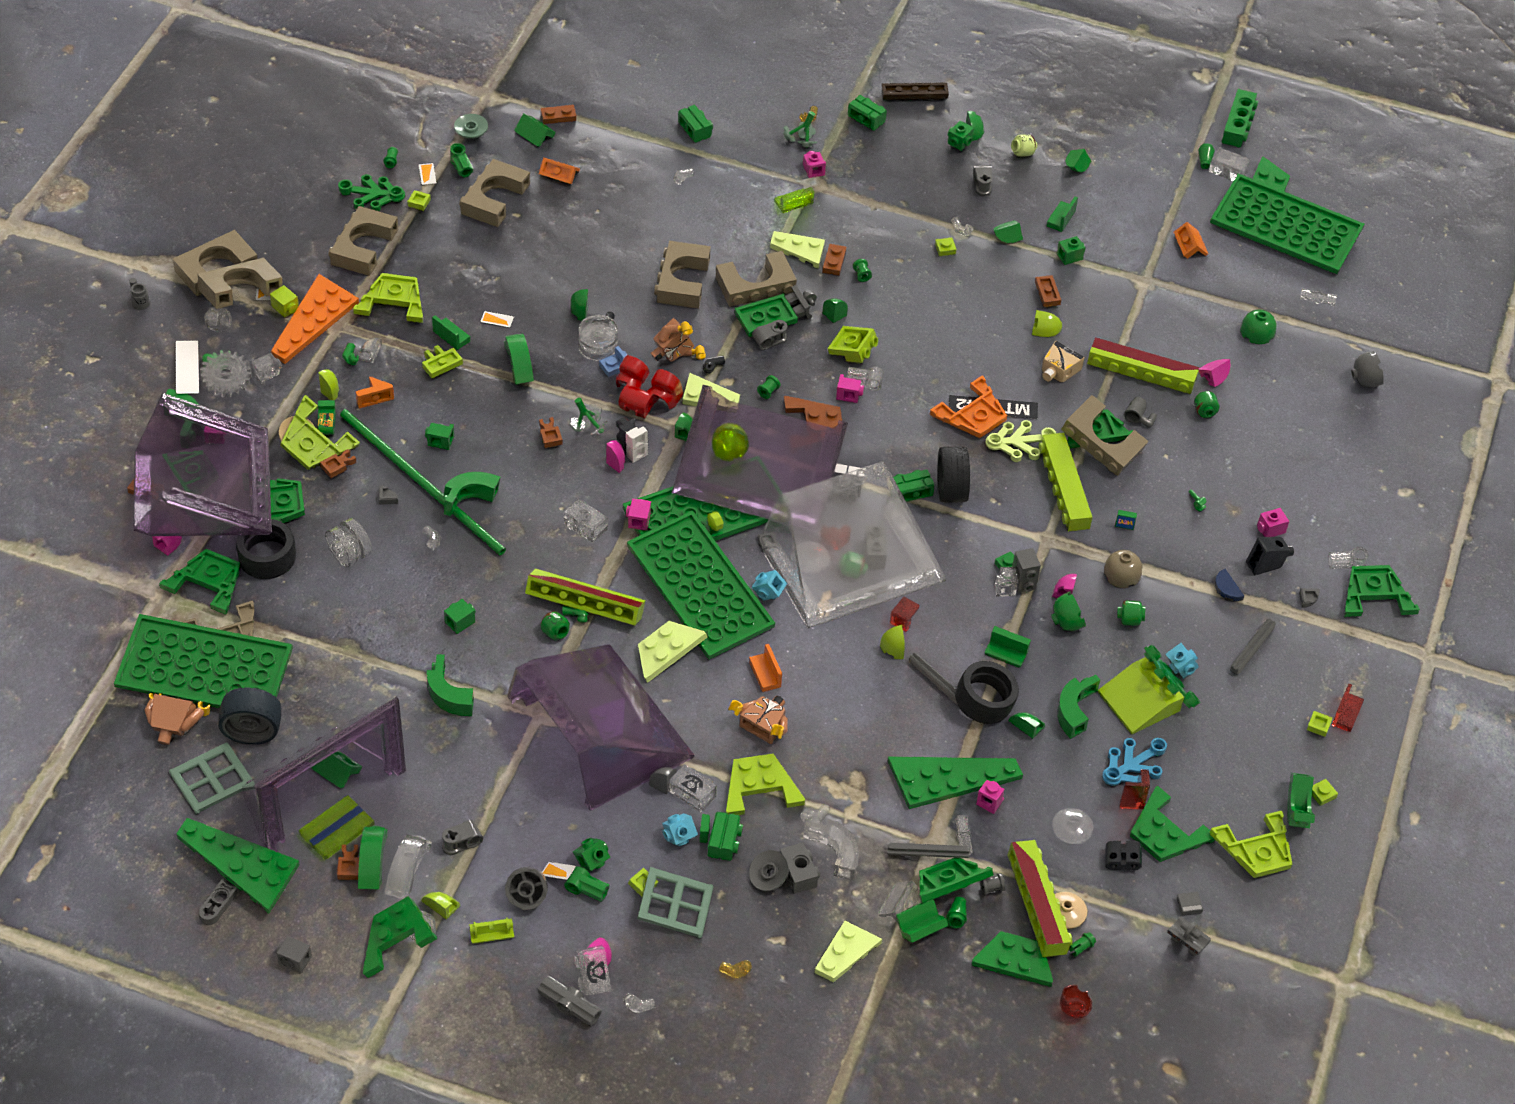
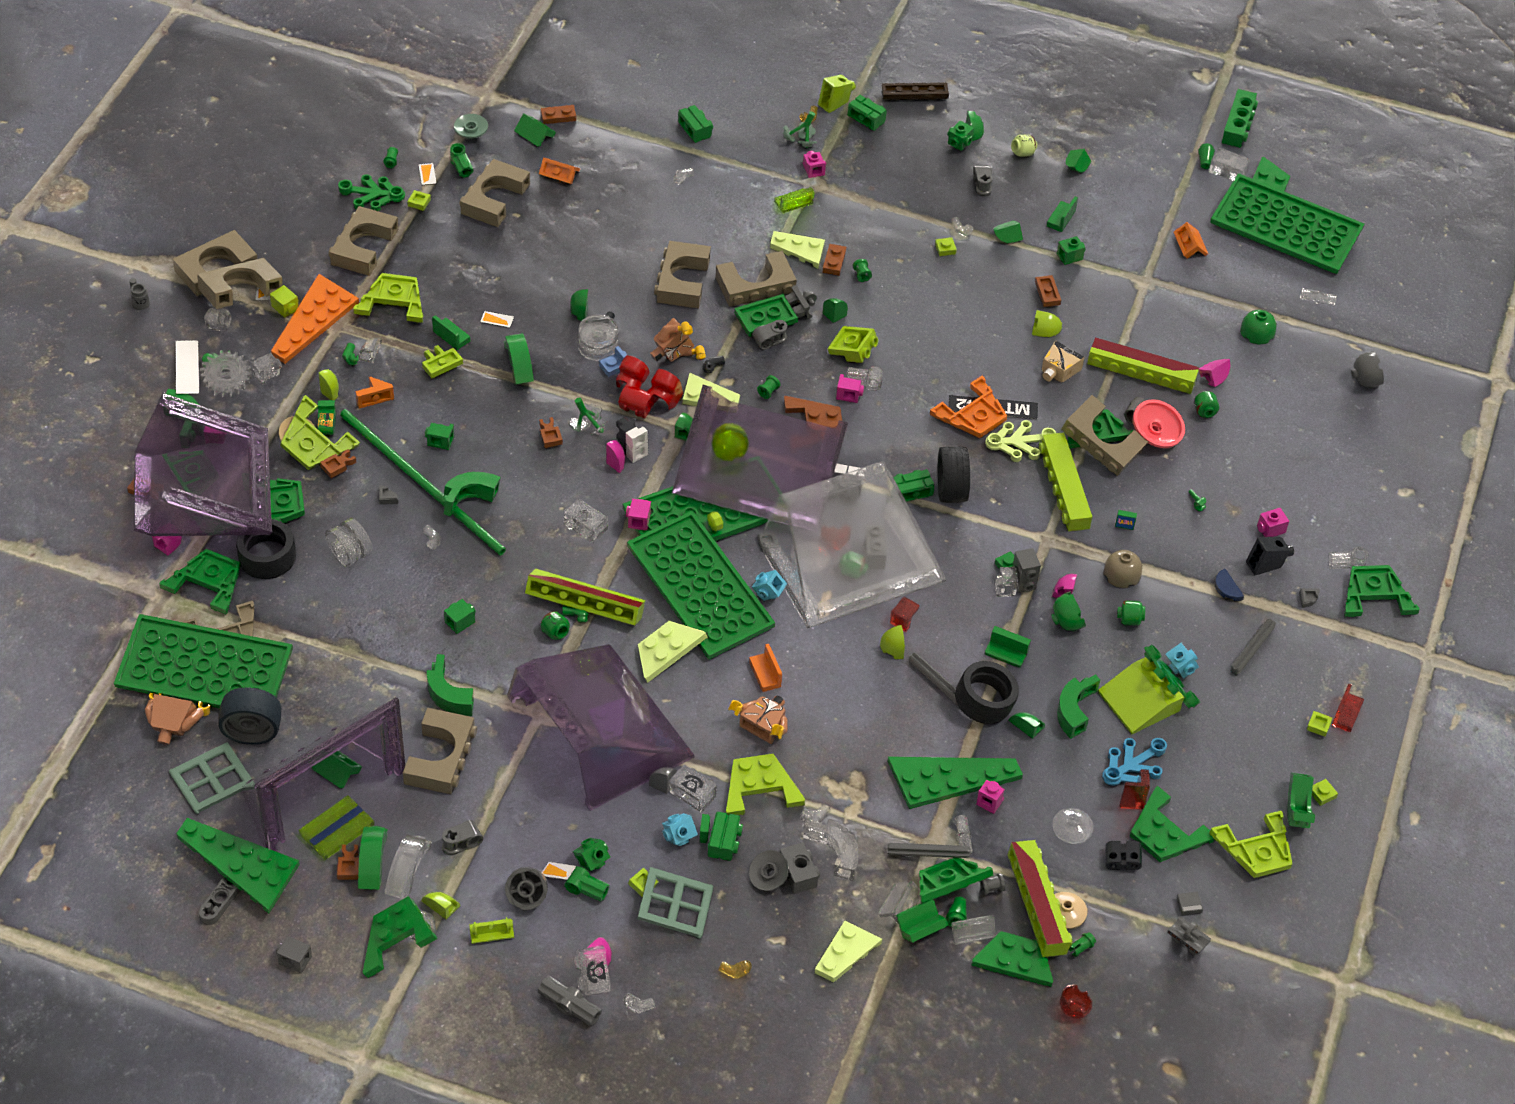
(442, 774): none -> dark tan arch
(835, 92): none -> lime torso
(973, 929): none -> clear tile
(1159, 423): none -> coral dish

